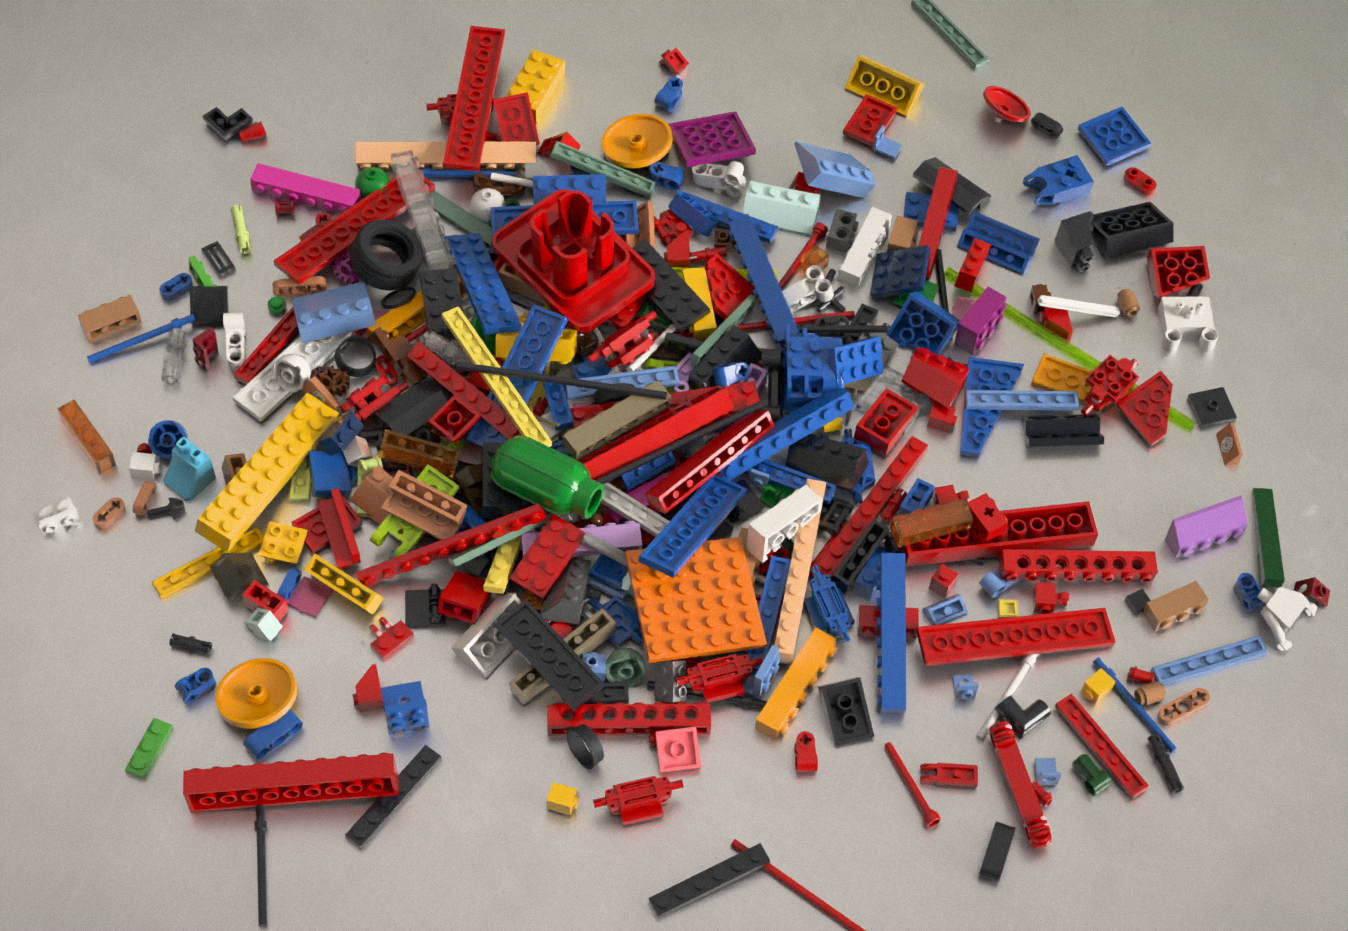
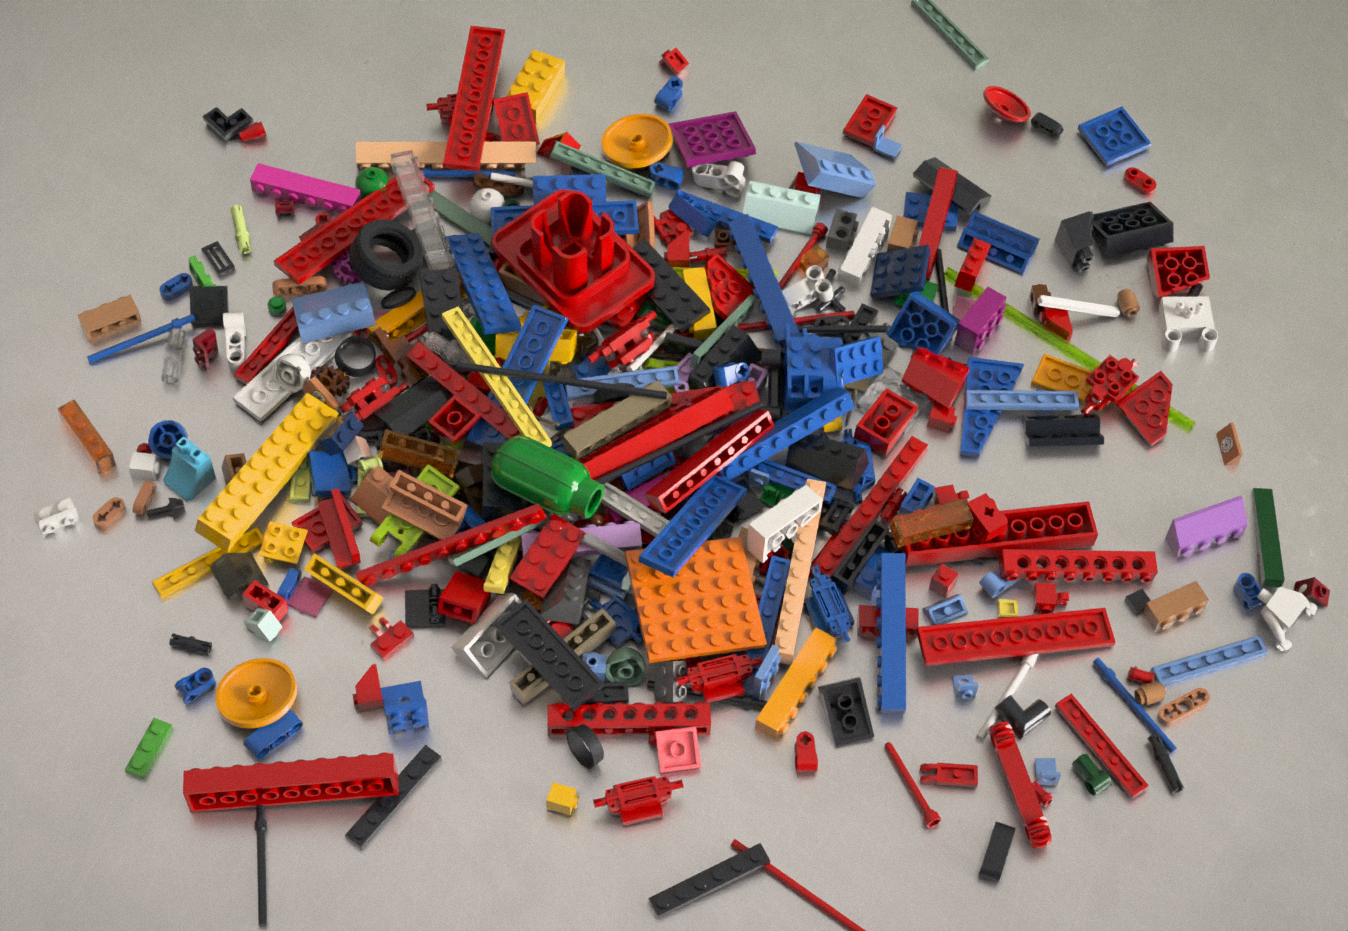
(884, 84): yellow slope -> none
(1060, 181): blue brick -> none
(1098, 686): yellow brick -> none
(1212, 407): black plate -> none

